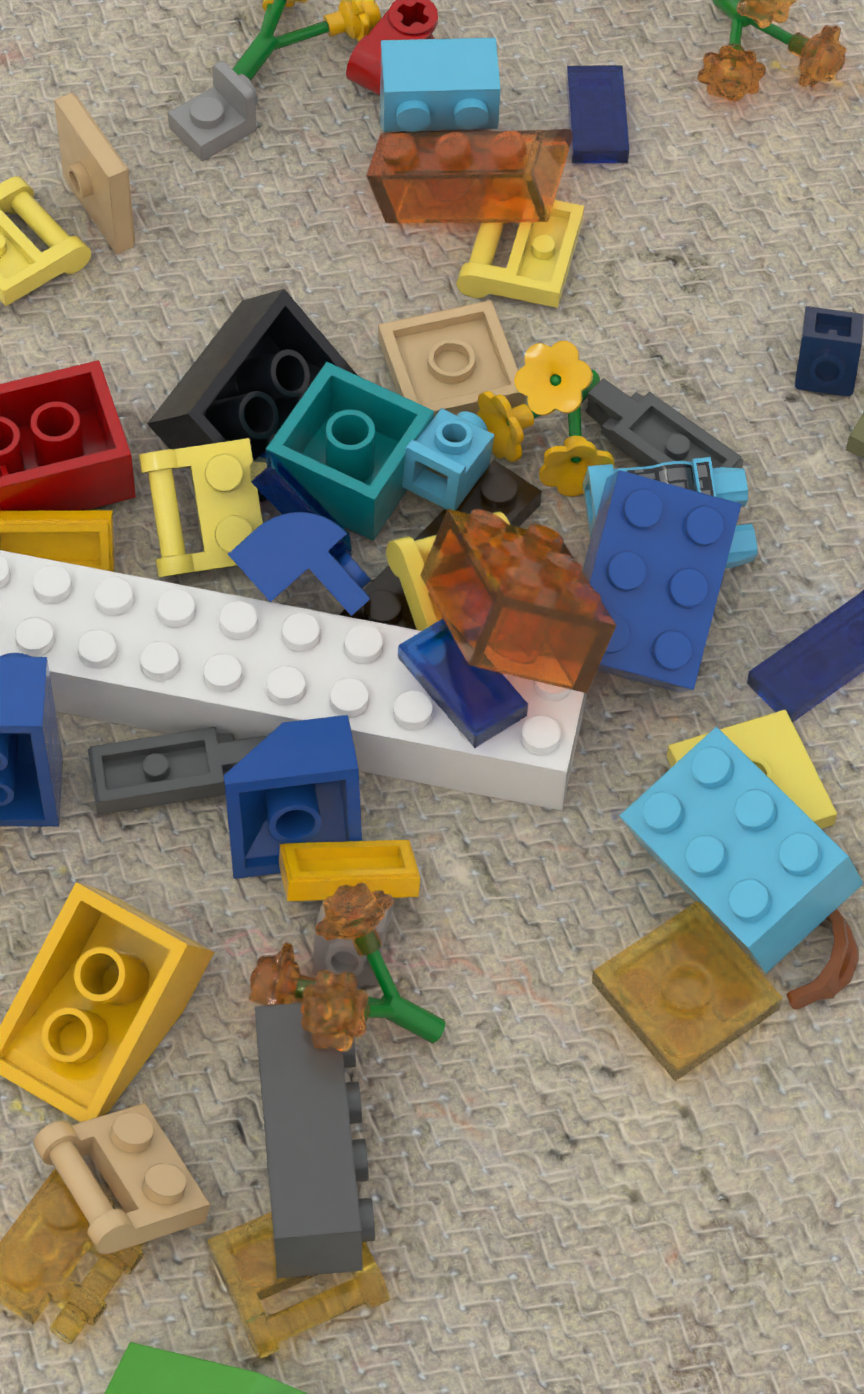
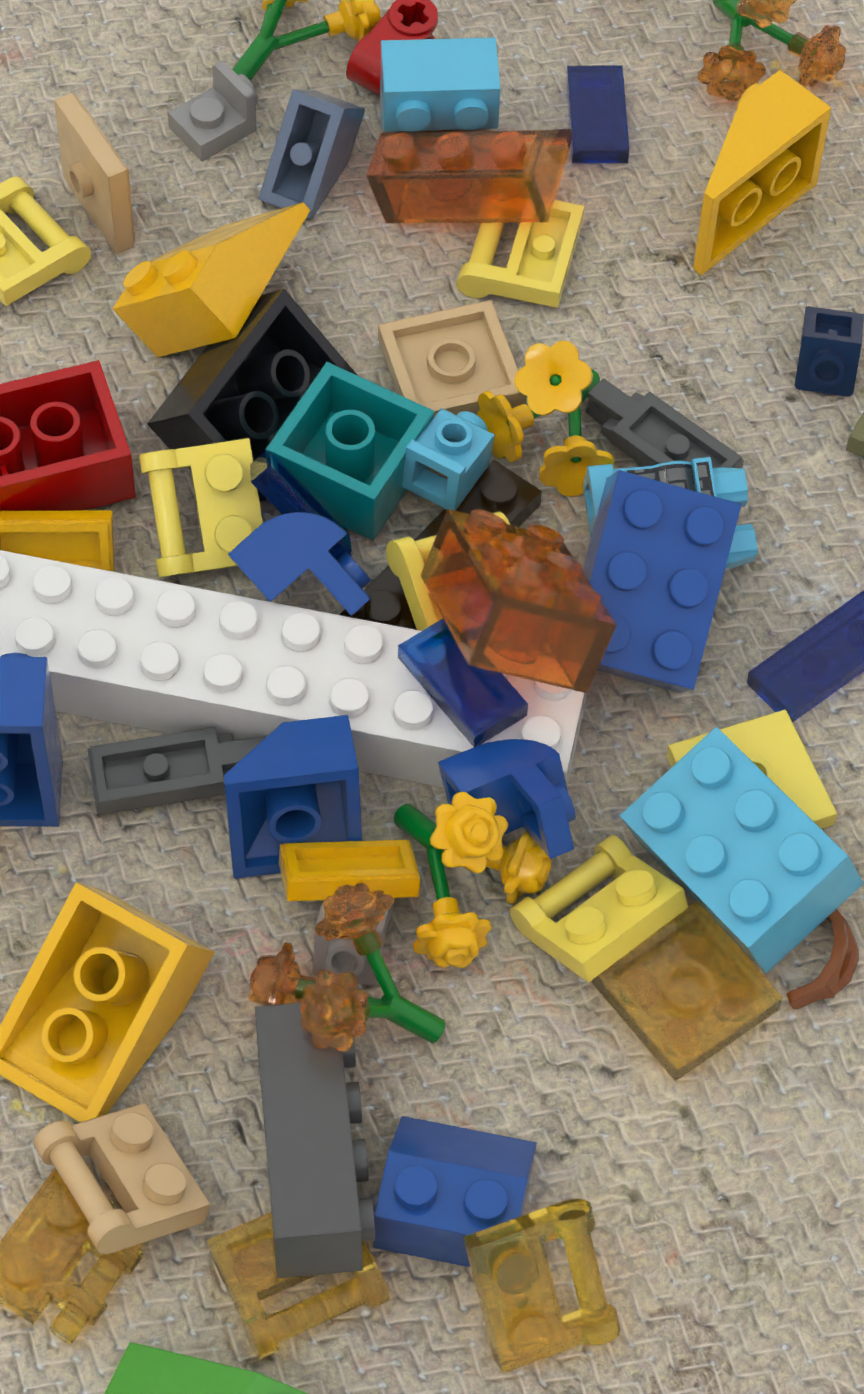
(207, 285): none -> yellow slope
(310, 149): none -> sand blue slope
(446, 1186): none -> blue slope
(471, 838): none -> yellow plant
(519, 1289): none -> clear yellow plate
(525, 784): none -> blue brick
(610, 920): none -> light yellow plate
(763, 165): none -> yellow slope

